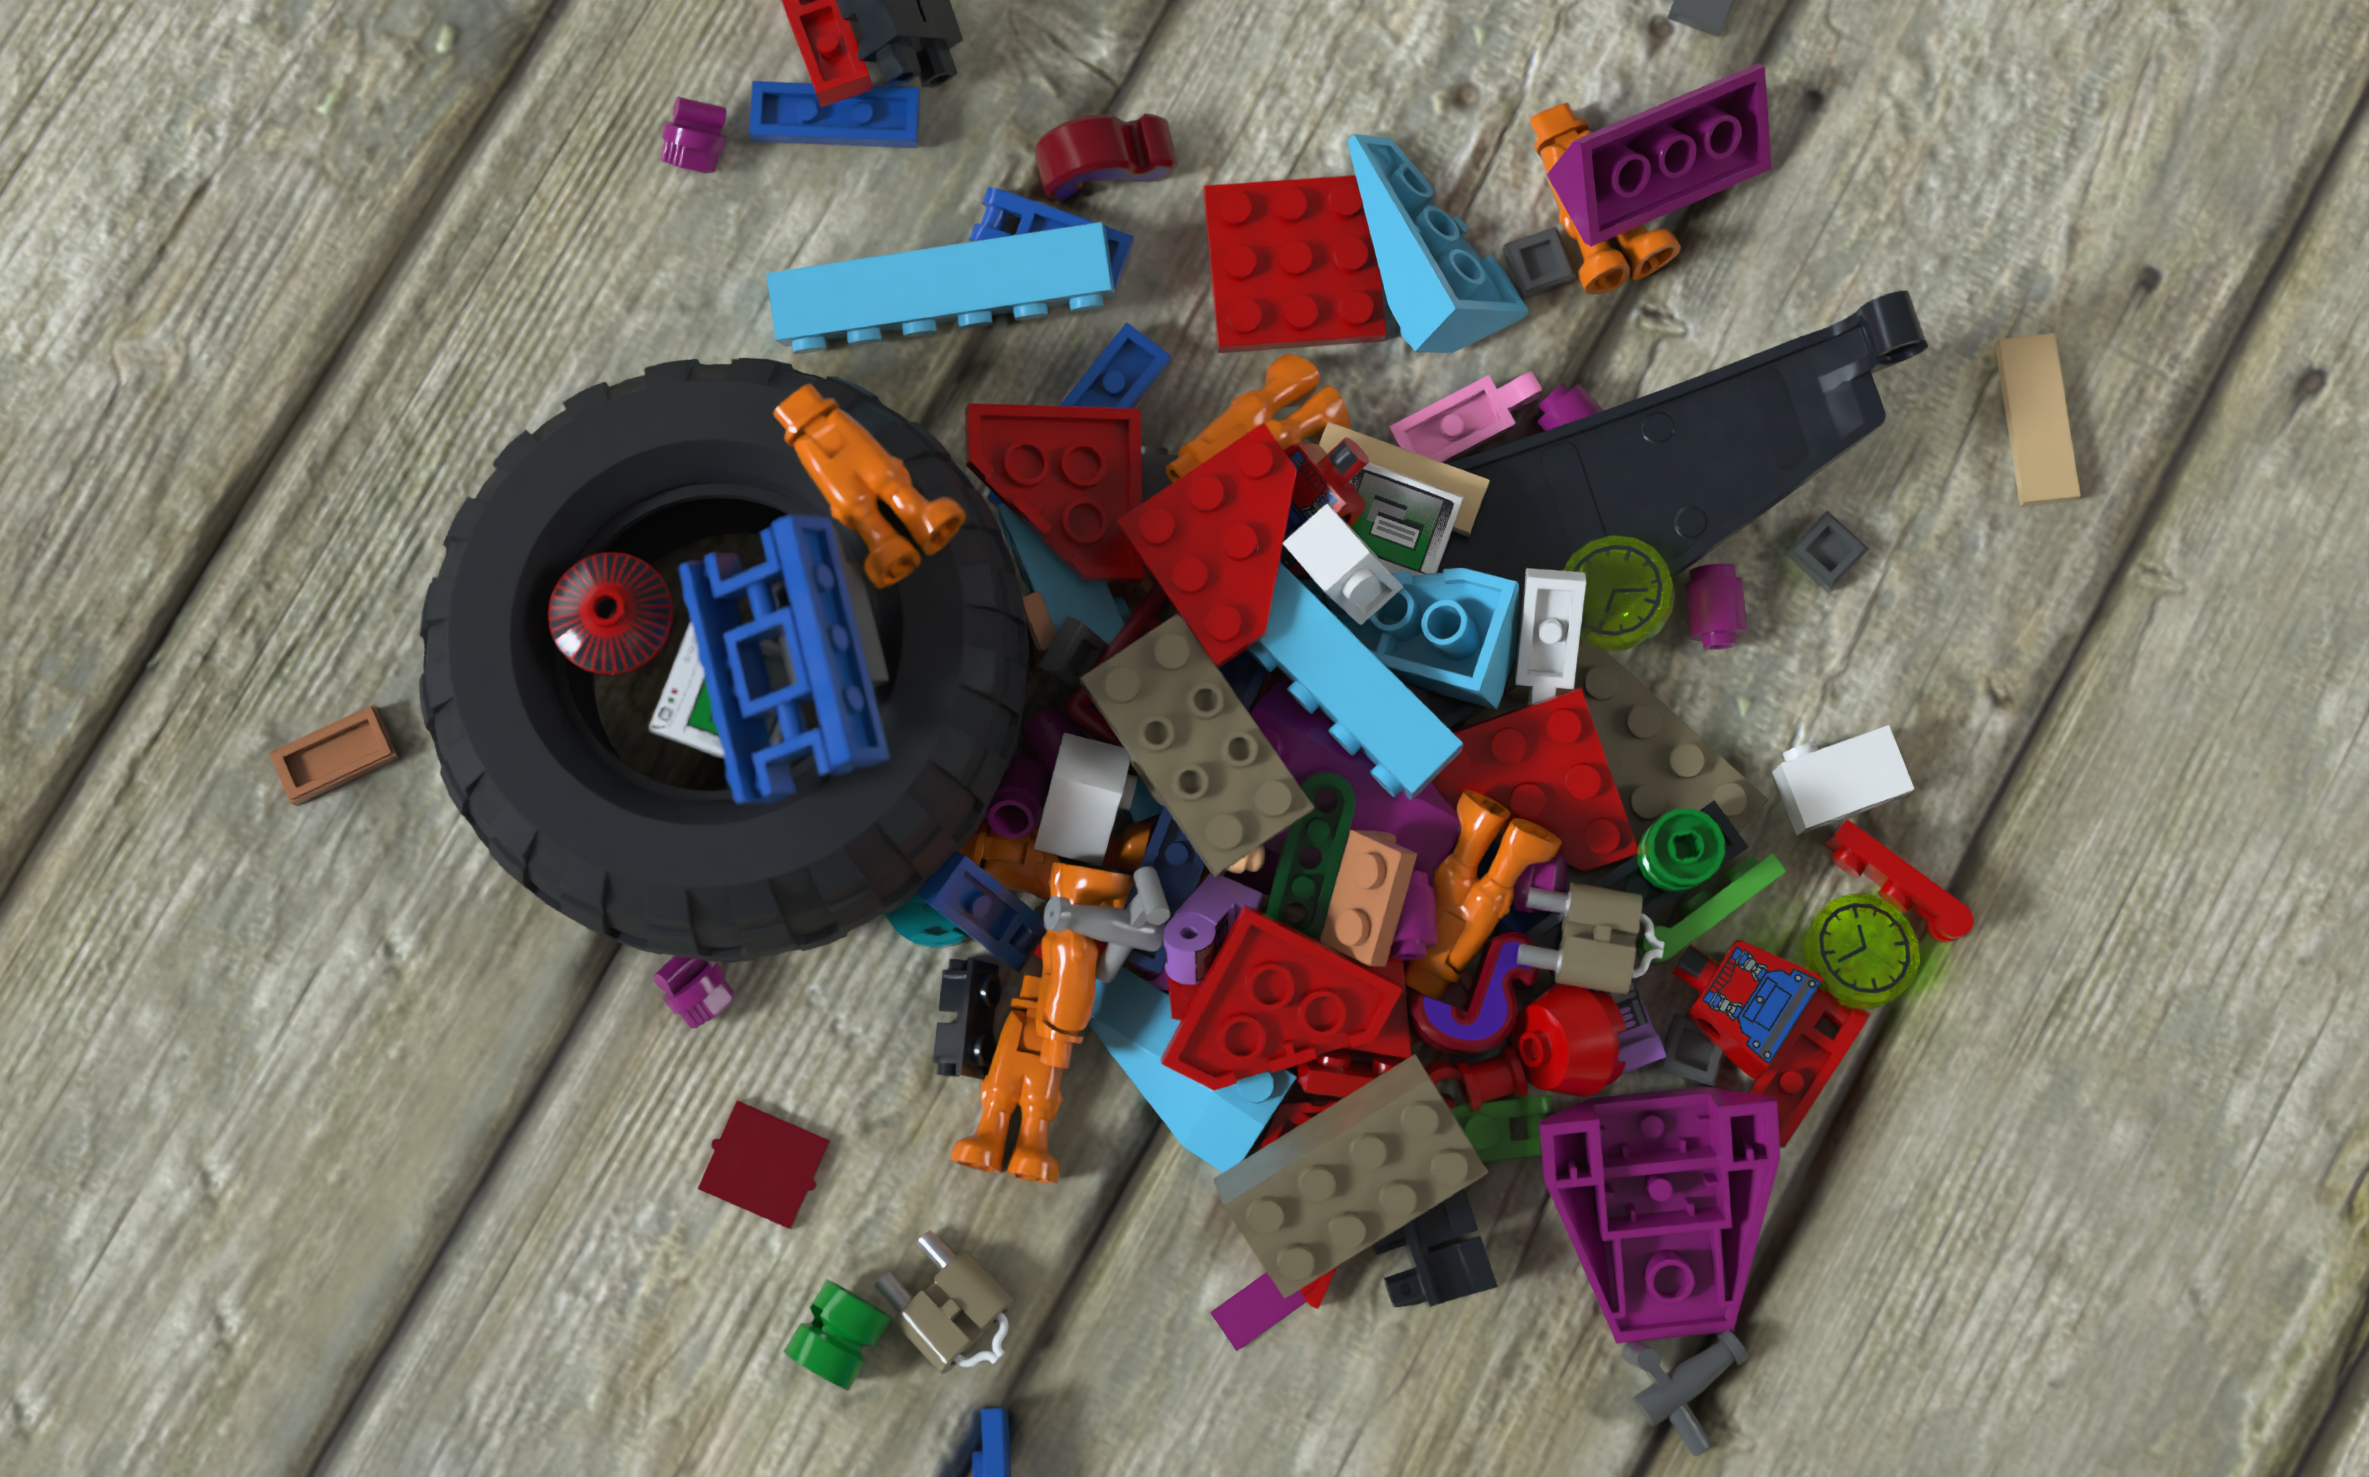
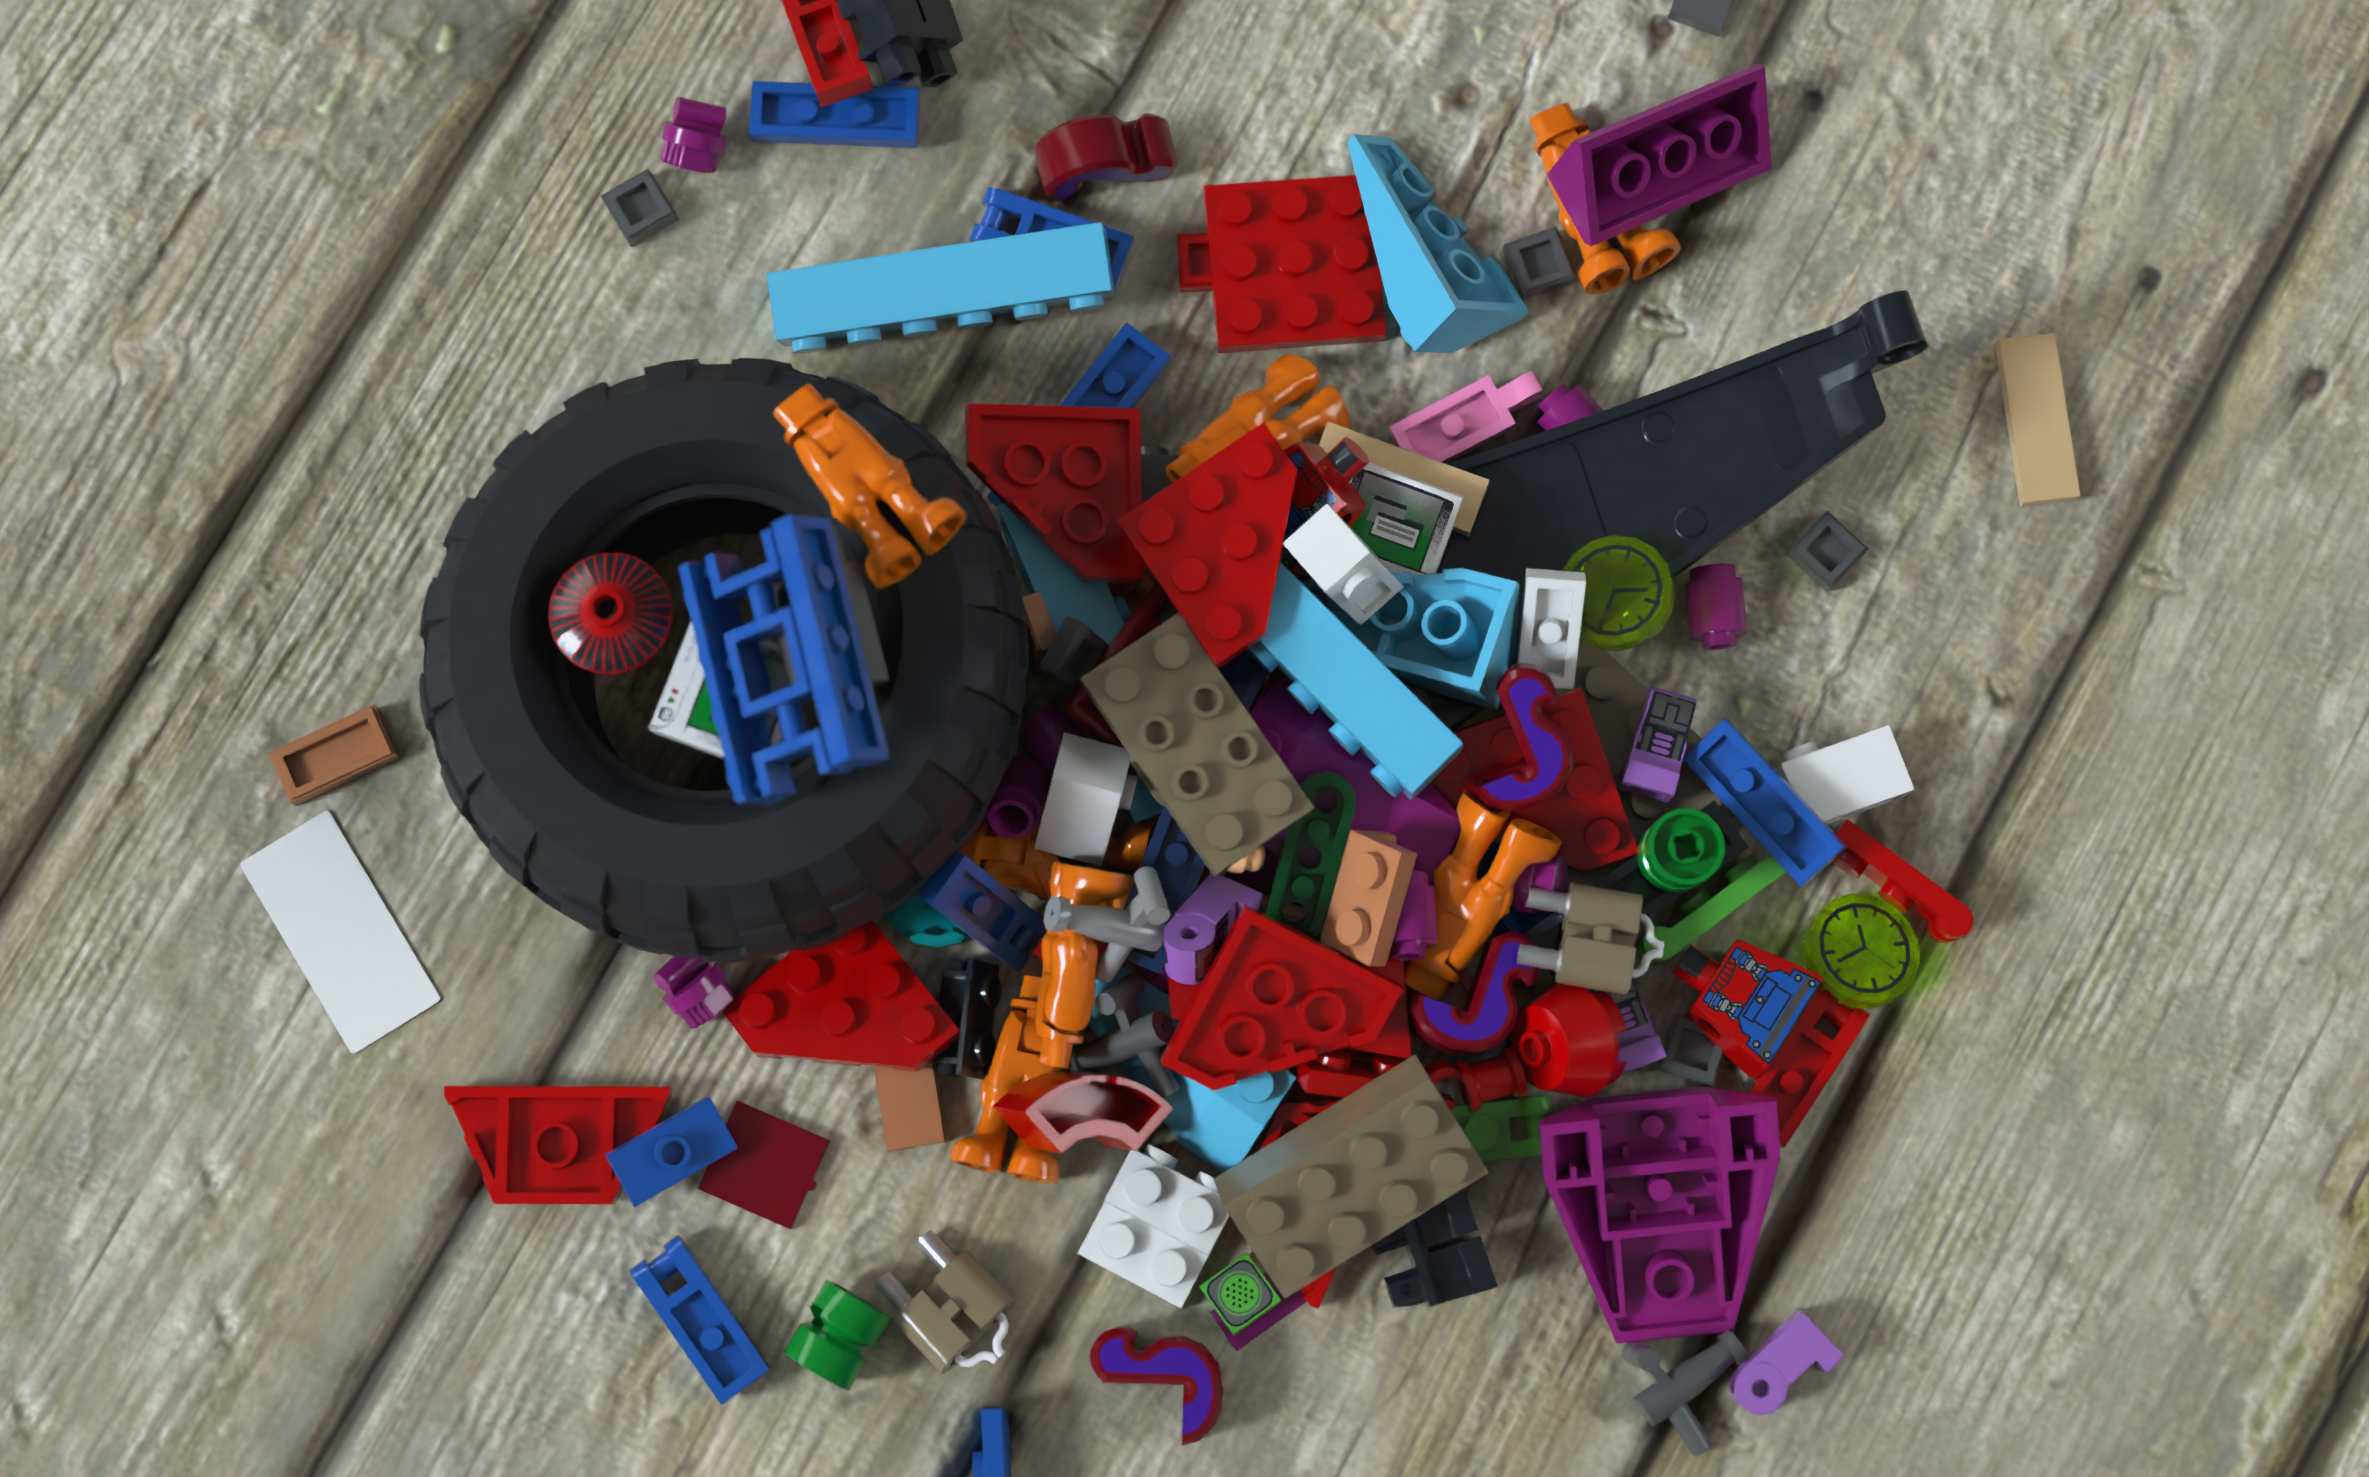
(340, 932): none -> white sticker
(552, 1139): none -> red wing
(639, 207): none -> dark grey tile
(671, 1151): none -> blue plate
(701, 1322): none -> blue plate
(844, 1007): none -> red plate
(909, 1107): none -> nougat tile
(1075, 1105): none -> red brick
(1131, 1039): none -> dark grey piece
(1156, 1225): none -> white plate
(1167, 1362): none -> animal
(1193, 262): none -> red tile
(1240, 1294): none -> tile
(1541, 738): none -> animal
(1658, 746): none -> leg
(1763, 1379): none -> medium lavender leg
(1764, 802): none -> blue plate

